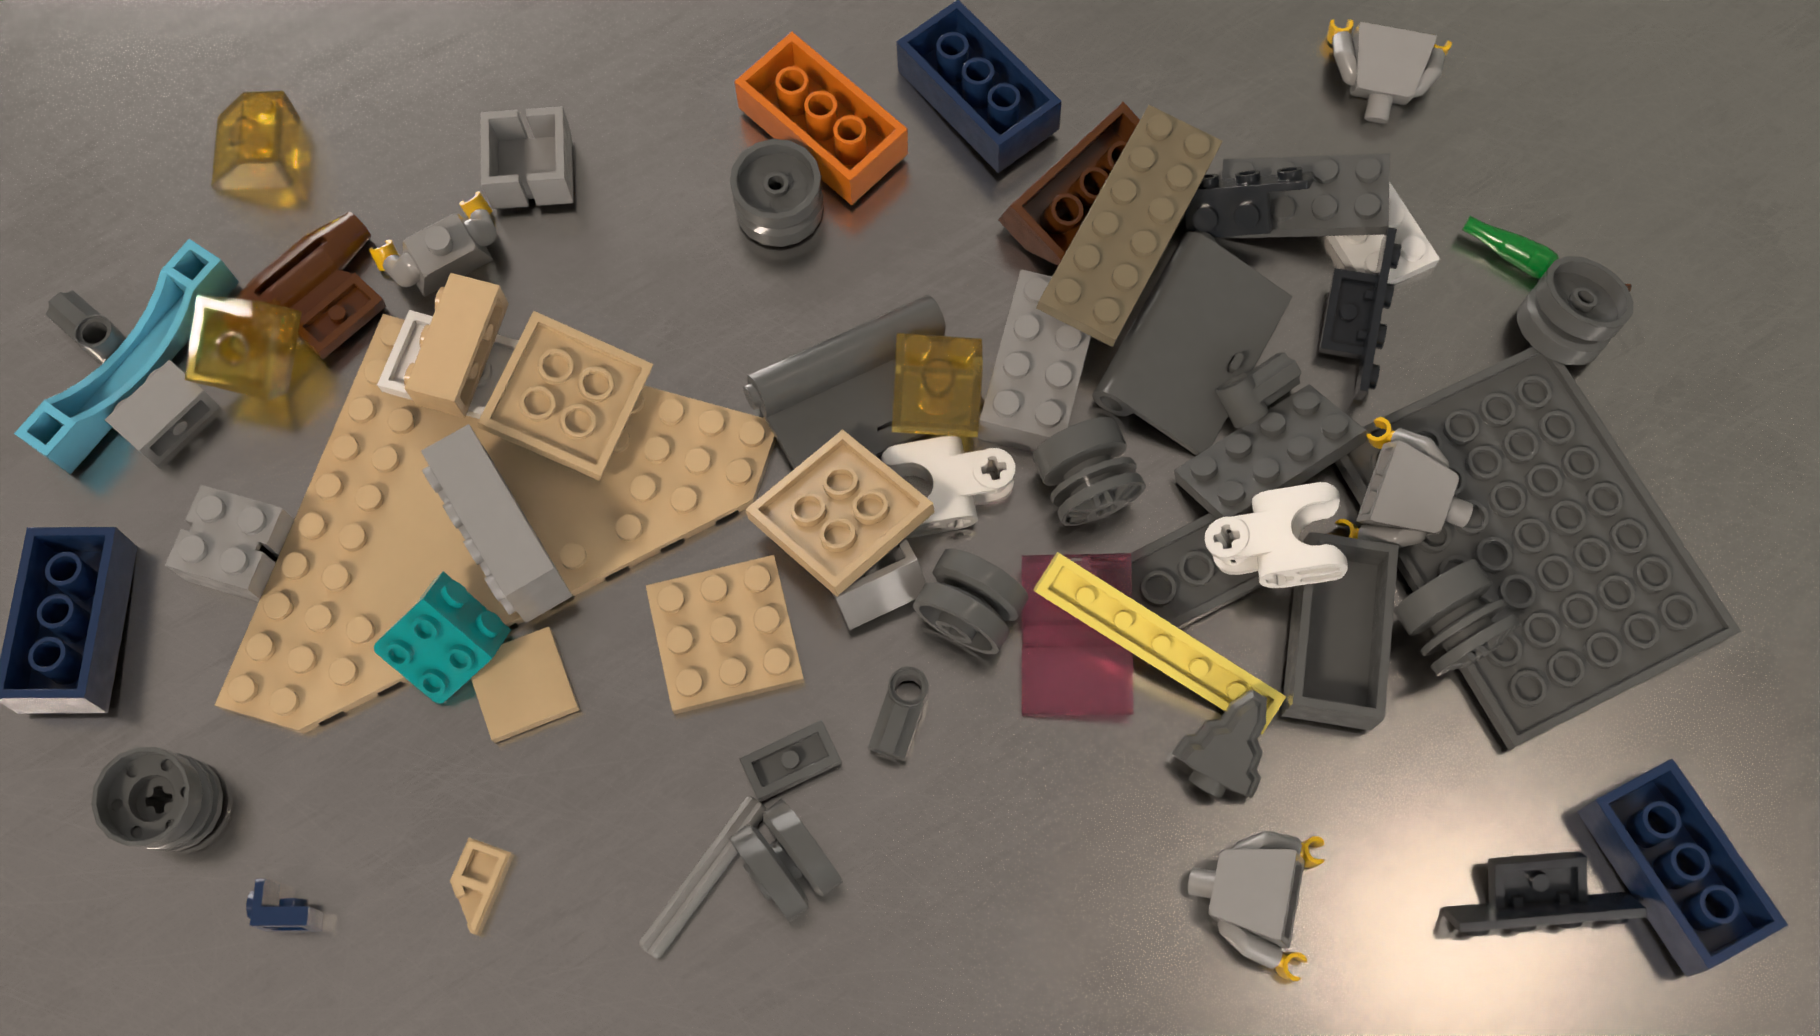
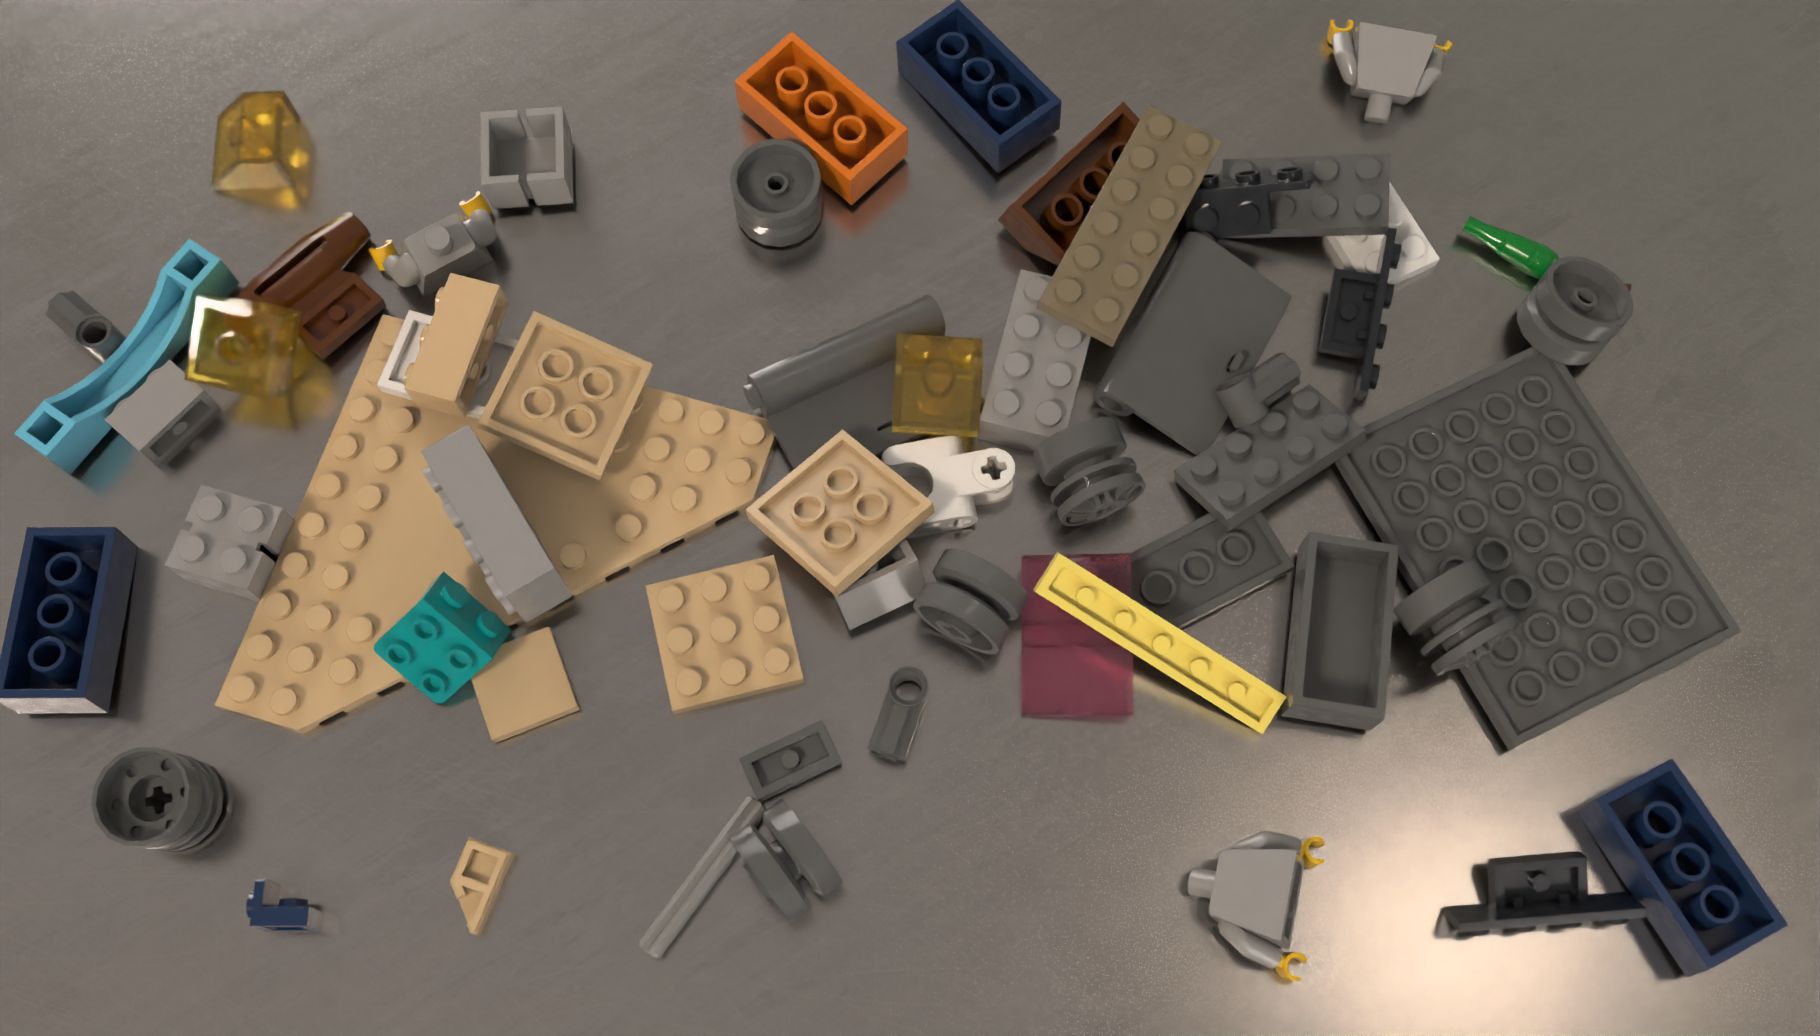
(1227, 748): dark grey rock -> none
(1270, 536): white piece -> none
(1408, 491): light grey torso -> none

